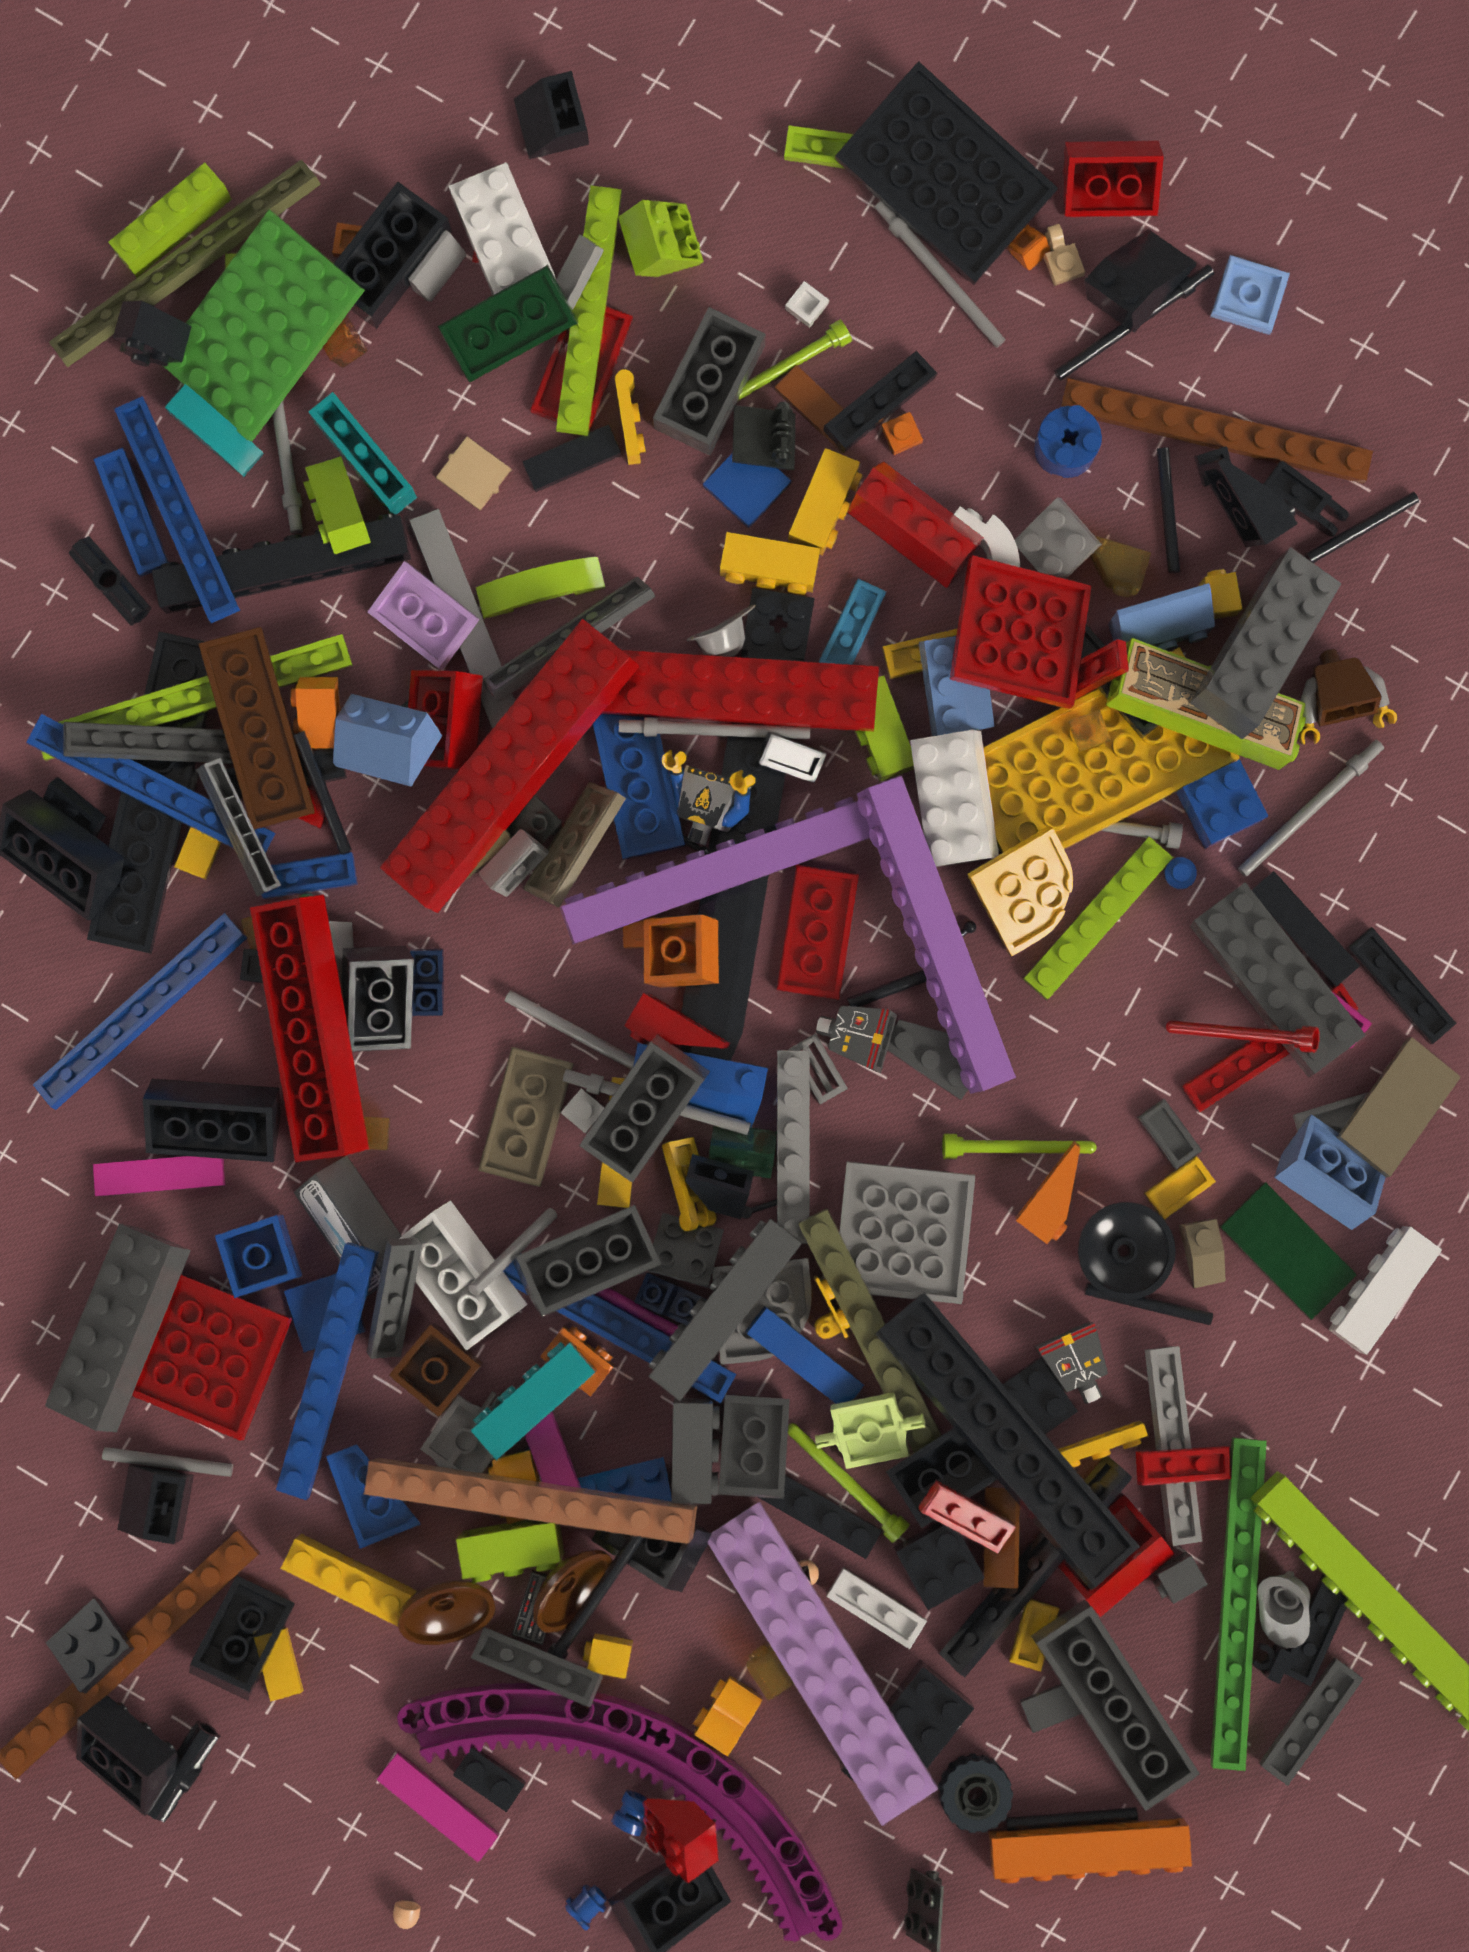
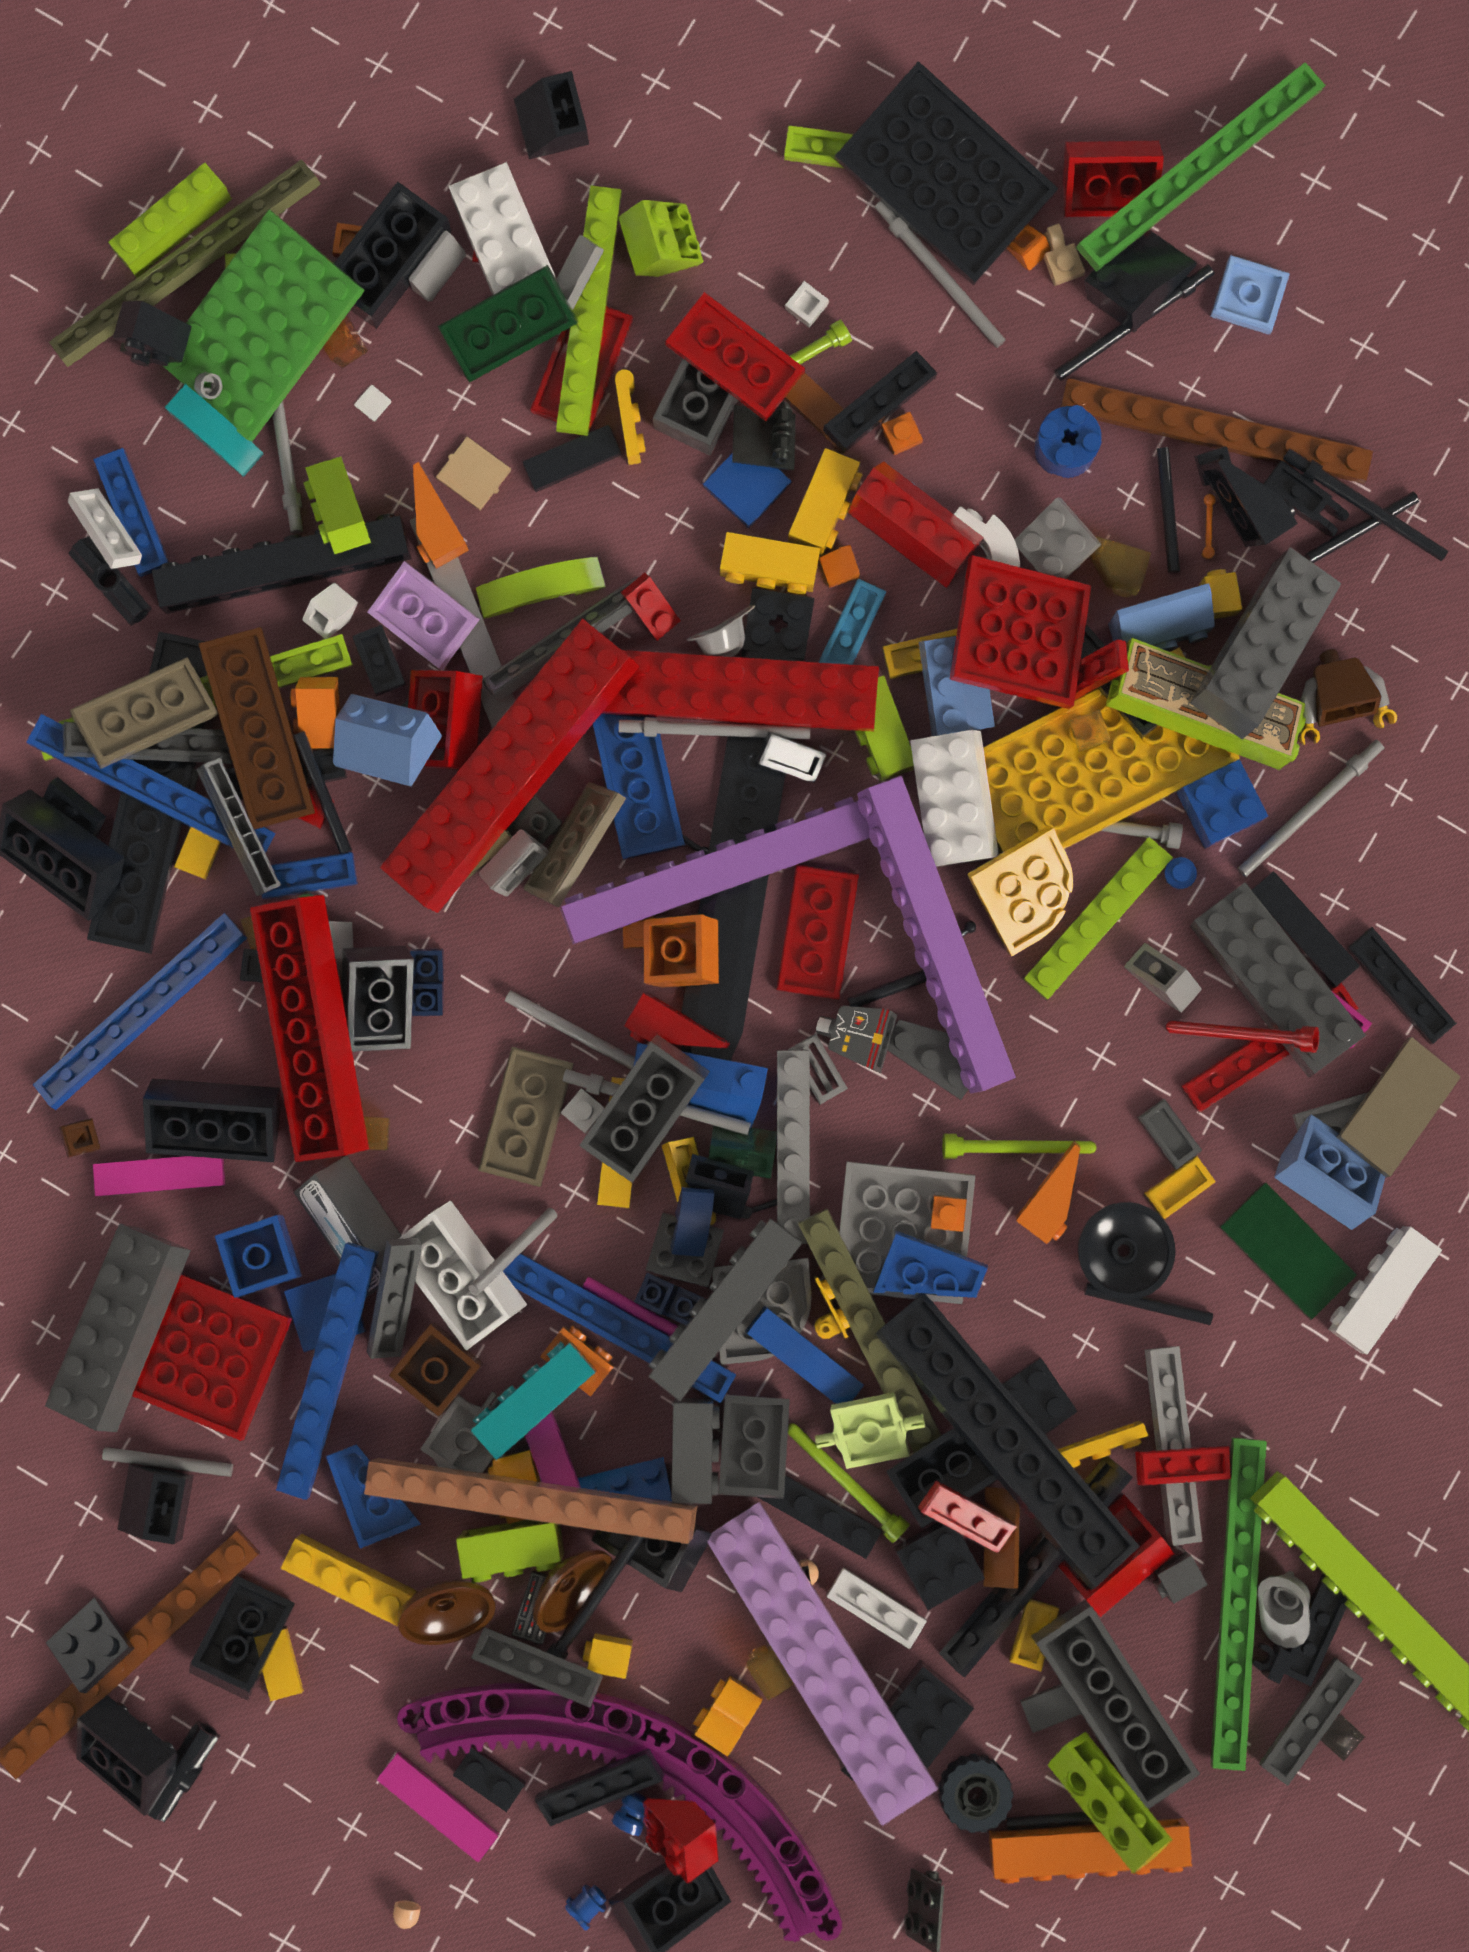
(79, 1138): none -> reddish brown tile
(104, 528): none -> white plate
(143, 712): none -> dark tan tile
(177, 510): blue plate -> none
(209, 393): none -> light grey hinge
(330, 611): none -> white brick
(362, 454): teal brick -> none
(373, 403): none -> white sticker
(379, 660): none -> black plate
(434, 526): none -> orange slope
(586, 1261): dark grey slope -> none
(599, 1787): none -> black tile
(650, 606): none -> red plate
(693, 1221): none -> dark blue slope
(707, 797): torso -> none
(735, 356): none -> red plate
(840, 566): none -> orange slope
(926, 1268): none -> blue wing
(948, 1213): none -> orange plate
(1076, 1360): dark grey torso -> none
(1109, 1802): none -> lime brick
(1163, 977): none -> light grey slope
(1200, 167): none -> bright green plate
(1203, 1252): dark tan slope -> none
(1208, 552): none -> orange hinge
(1313, 471): none -> black bar
(1342, 1737): none -> clear smoke tile

